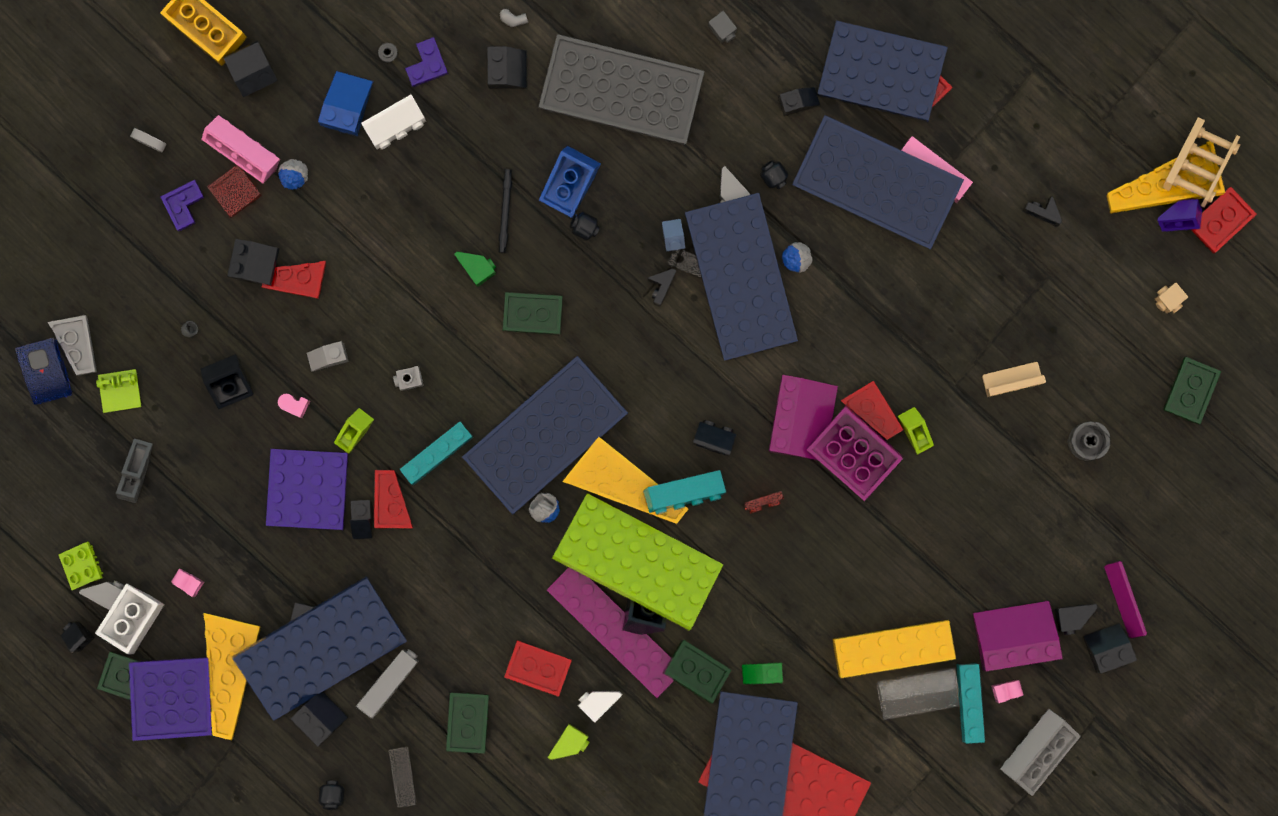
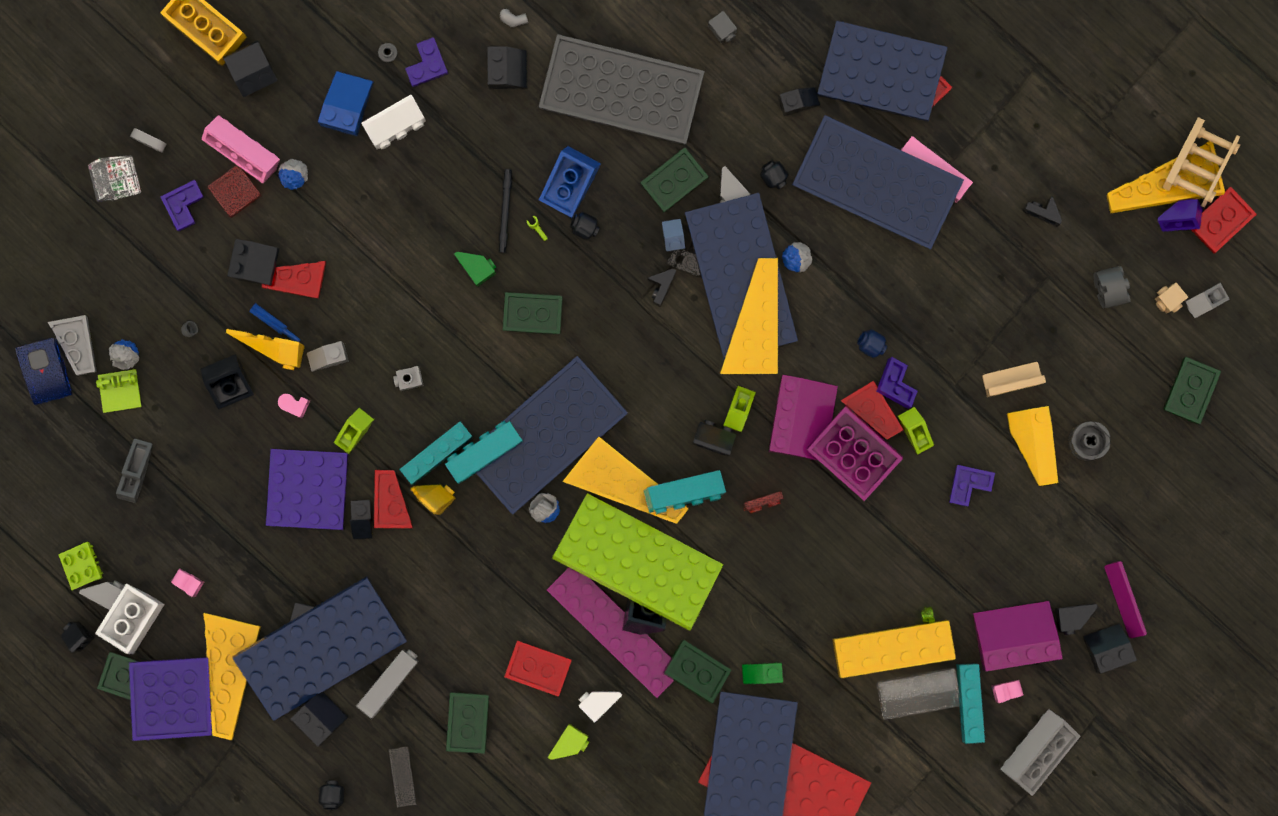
(114, 178): none -> clear slope
(124, 354): none -> light grey piece
(272, 322): none -> blue axle
(280, 350): none -> yellow wedge
(434, 497): none -> yellow wedge
(483, 452): none -> teal brick
(536, 226): none -> lime hand
(674, 180): none -> dark green plate
(739, 408): none -> lime slope
(756, 331): none -> yellow wing
(872, 343): none -> dark blue head
(892, 385): none -> dark purple plate
(927, 615): none -> clear neon green plate
(966, 479): none -> dark purple plate
(1035, 441): none -> yellow wedge
(1112, 287): none -> dark grey brick
(1207, 300): none -> light grey slope

